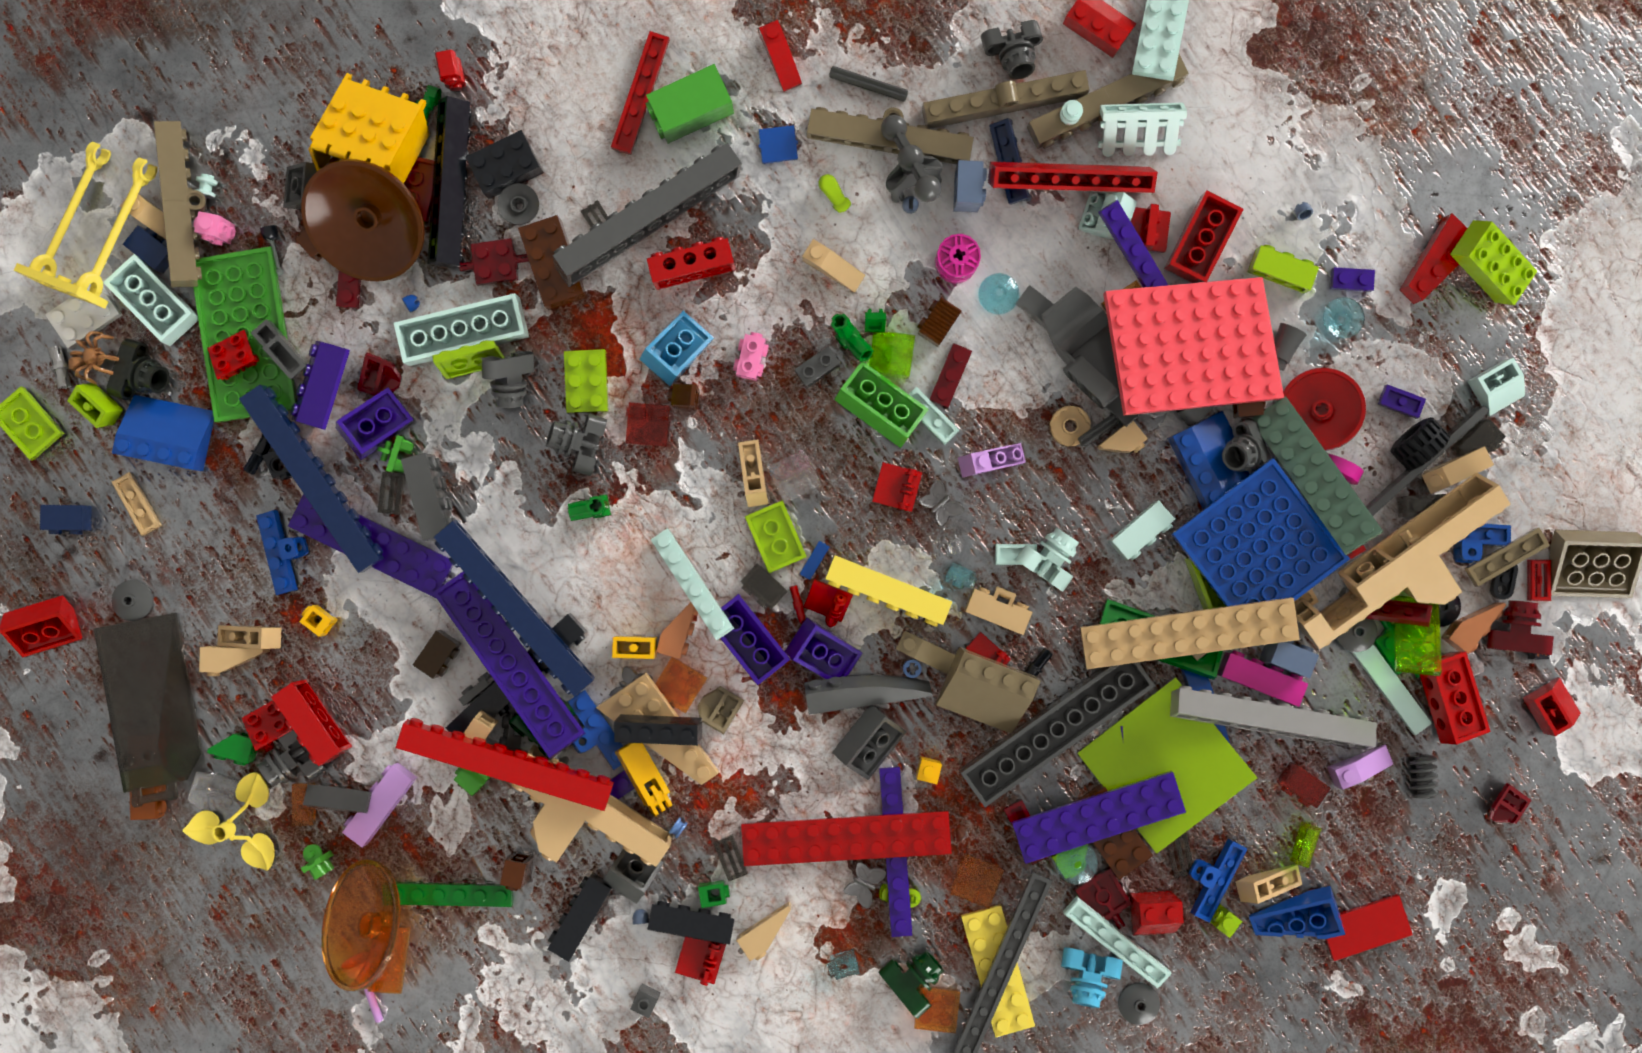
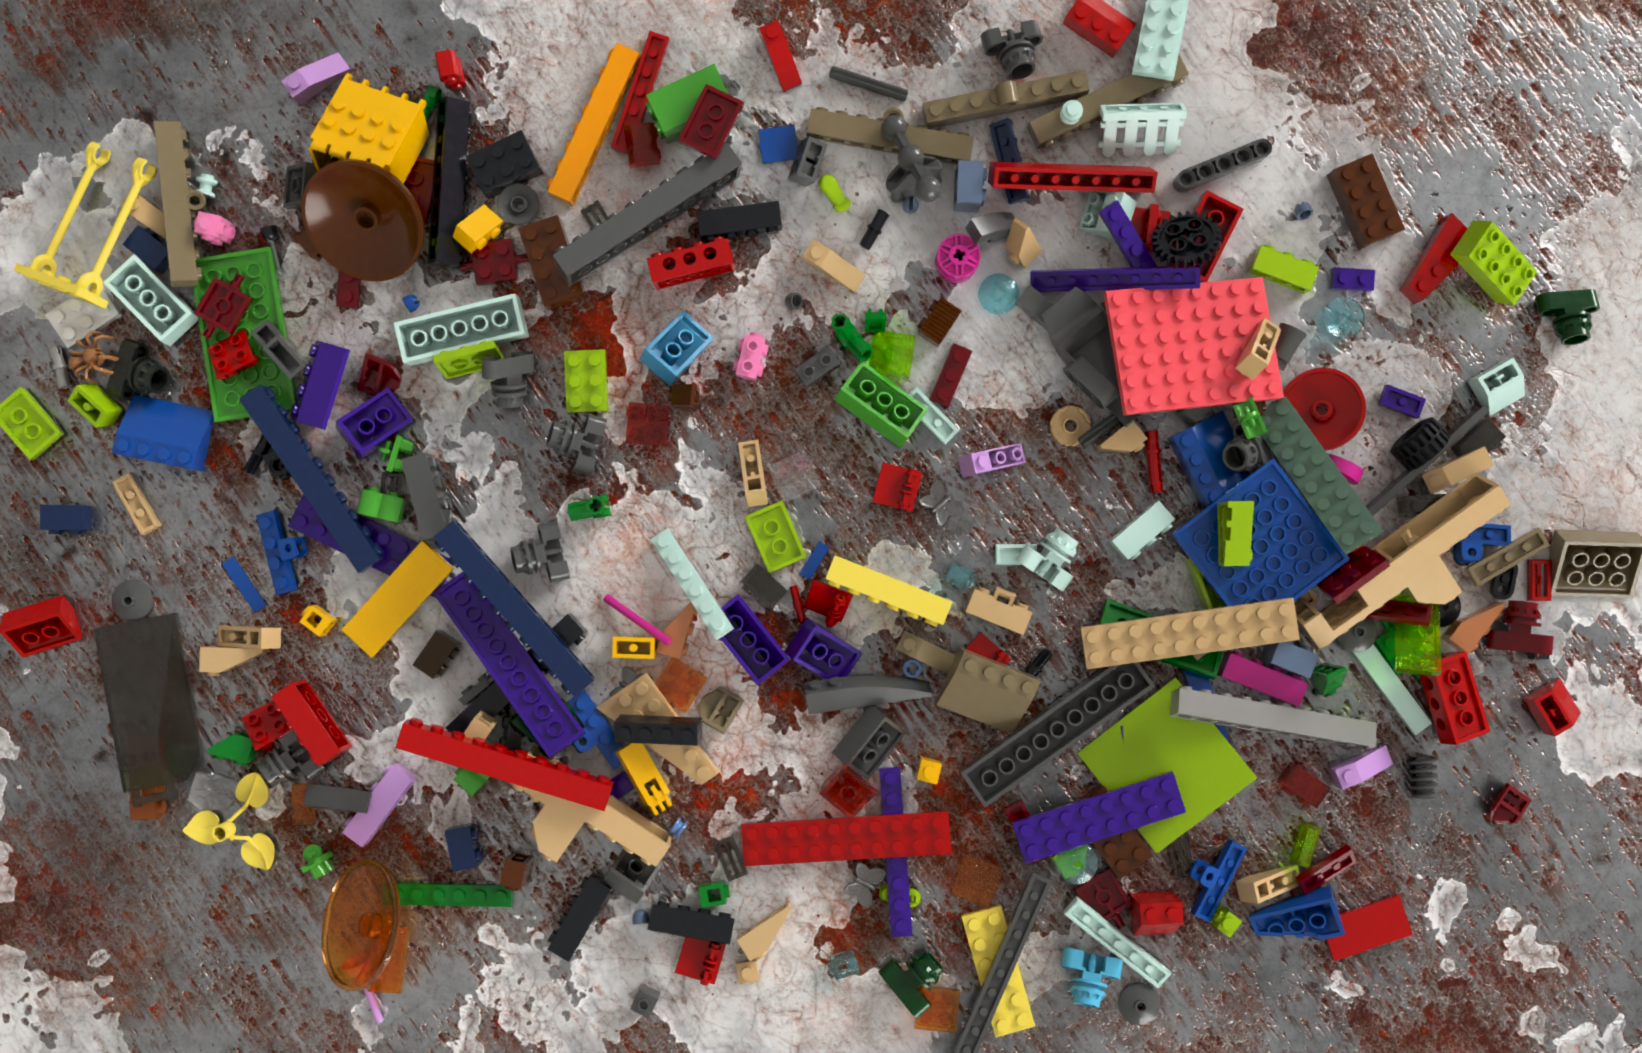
(223, 306): none -> dark red plate
(244, 584): none -> blue sticker
(315, 77): none -> lavender slope
(381, 505): none -> bright green brick
(397, 598): none -> yellow tile
(463, 846): none -> dark blue brick
(478, 229): none -> yellow brick
(529, 556): none -> dark grey beam
(594, 124): none -> light orange brick
(637, 620): none -> dark pink bar
(642, 145): none -> clear red brick
(711, 121): none -> dark red plate
(739, 220): none -> black brick
(747, 971): none -> tan plate
(793, 301): none -> dark grey hinge
(807, 161): none -> dark grey brick
(847, 791): none -> clear red slope
(874, 229): none -> black axle
(990, 227): none -> dark grey slope
(1022, 244): none -> tan slope
(1116, 278): none -> dark purple plate
(1154, 464): none -> red pin
(1186, 239): none -> black gear
(1229, 159): none -> dark grey beam
(1235, 532): none -> lime wedge
(1250, 419): none -> bright green hips
(1259, 349): none -> tan slope
(1326, 869): none -> dark red plate
(1327, 678): none -> green slope
(1353, 574): none -> dark red plate
(1365, 201): none -> reddish brown brick
(1571, 311): none -> dark green beam

